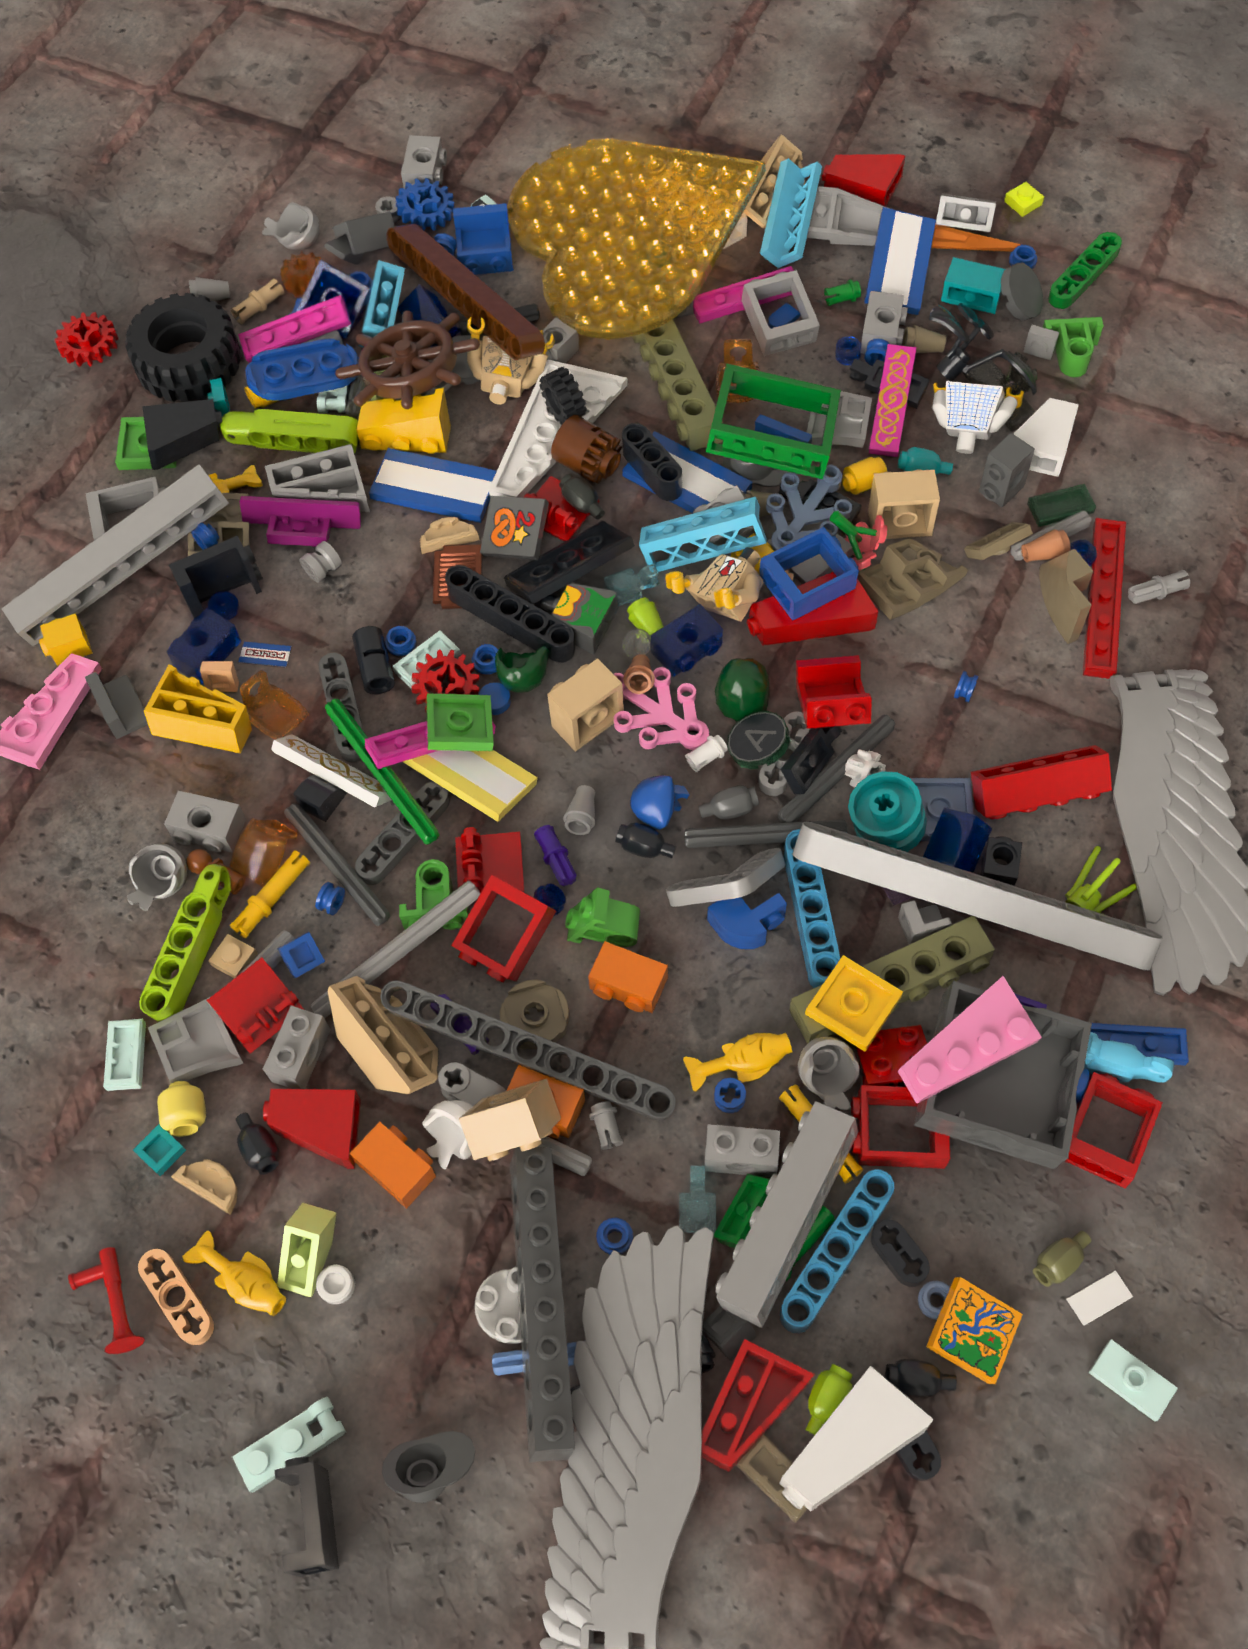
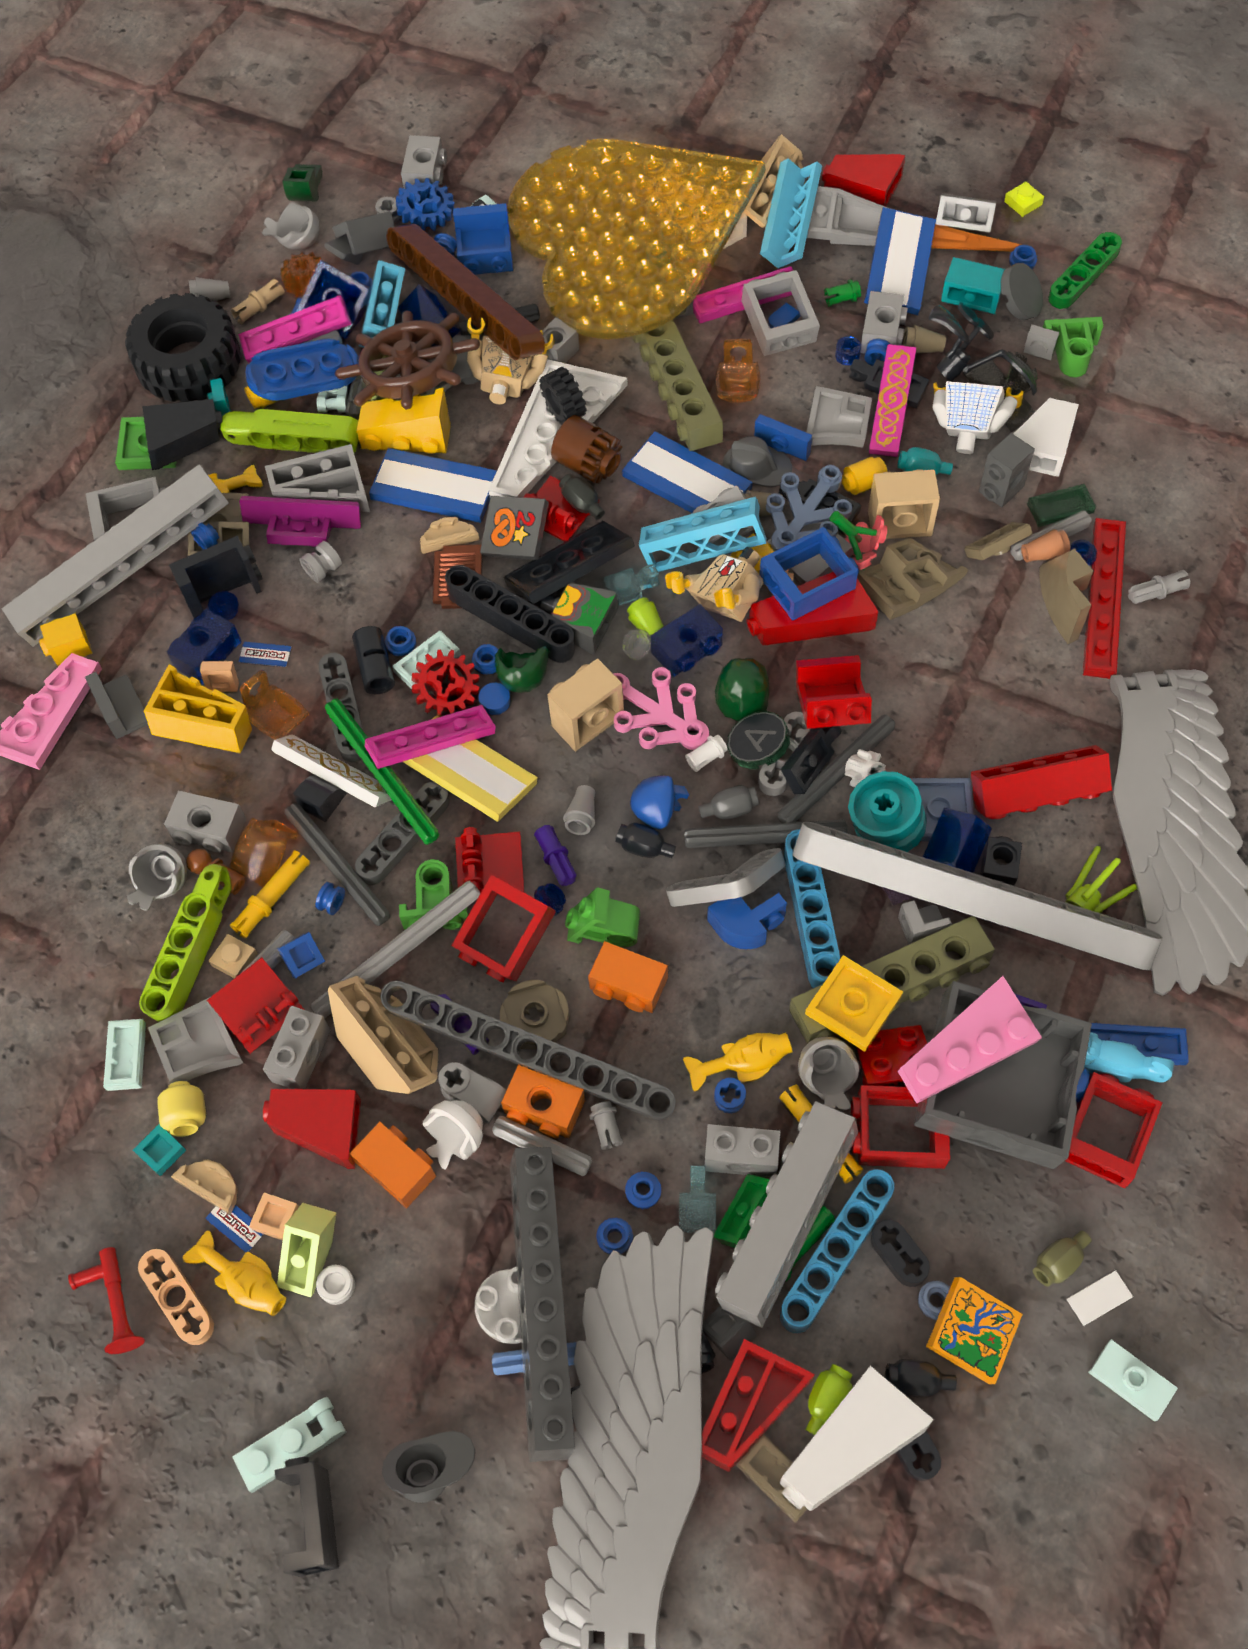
(86, 339): red gear -> none
(235, 1227): none -> sticker
(256, 1145): black plant -> none
(272, 1215): none -> light nougat plate
(302, 182): none -> dark green brick
(459, 722): bright green tile -> none
(510, 1120): brick -> none
(639, 675): nougat cone -> none
(643, 1201): none -> blue plate
(652, 461): black beam -> none
(767, 448): green window -> none
(966, 686): blue bush -> none

